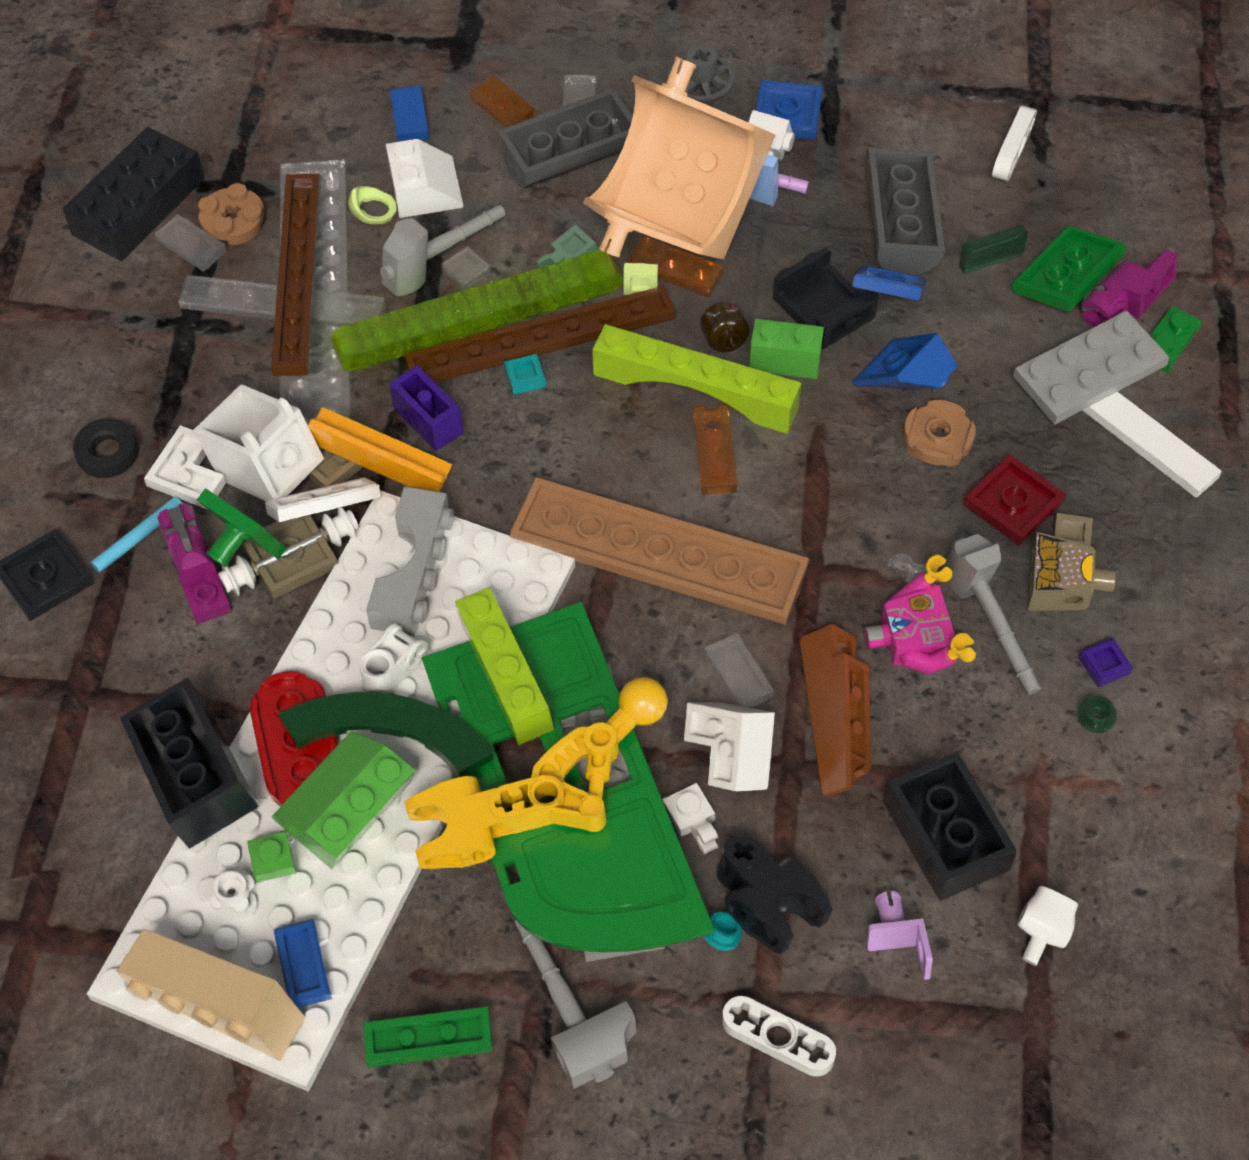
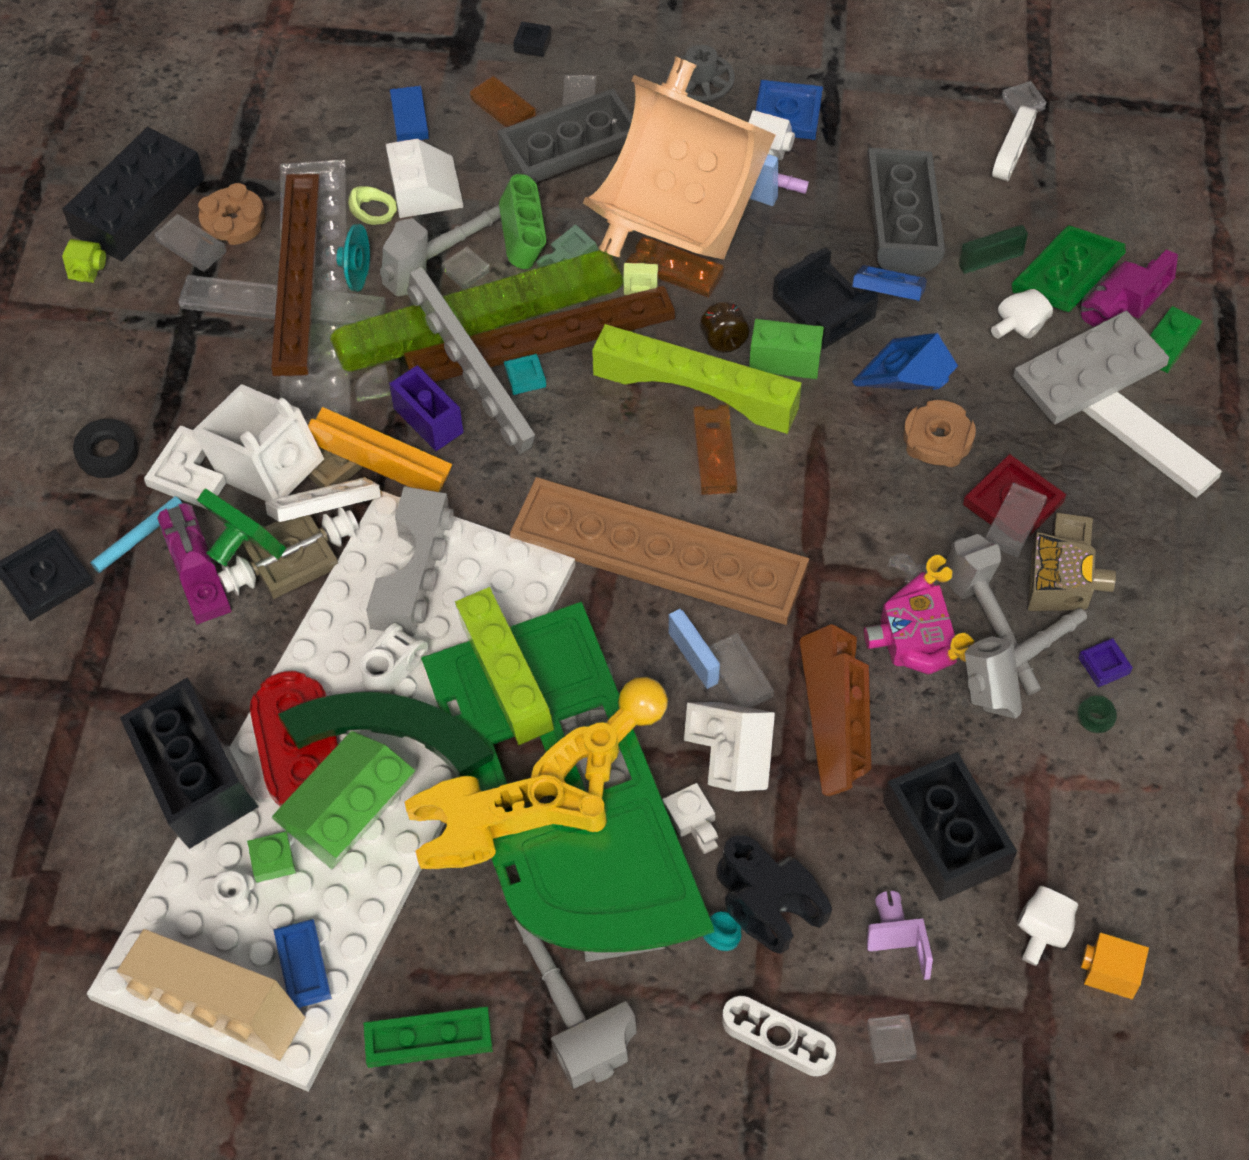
(83, 260): none -> lime plate
(355, 257): none -> teal dish
(373, 384): none -> clear tile
(476, 370): none -> light grey plate
(522, 221): none -> bright green beam
(532, 39): none -> black plate
(694, 648): none -> light blue tile
(891, 1038): none -> clear tile
(994, 665): none -> light grey piece
(1016, 519): none -> clear tile
(1024, 313): none -> white piece
(1025, 95): none -> clear tile
(1114, 965): none -> light orange brick

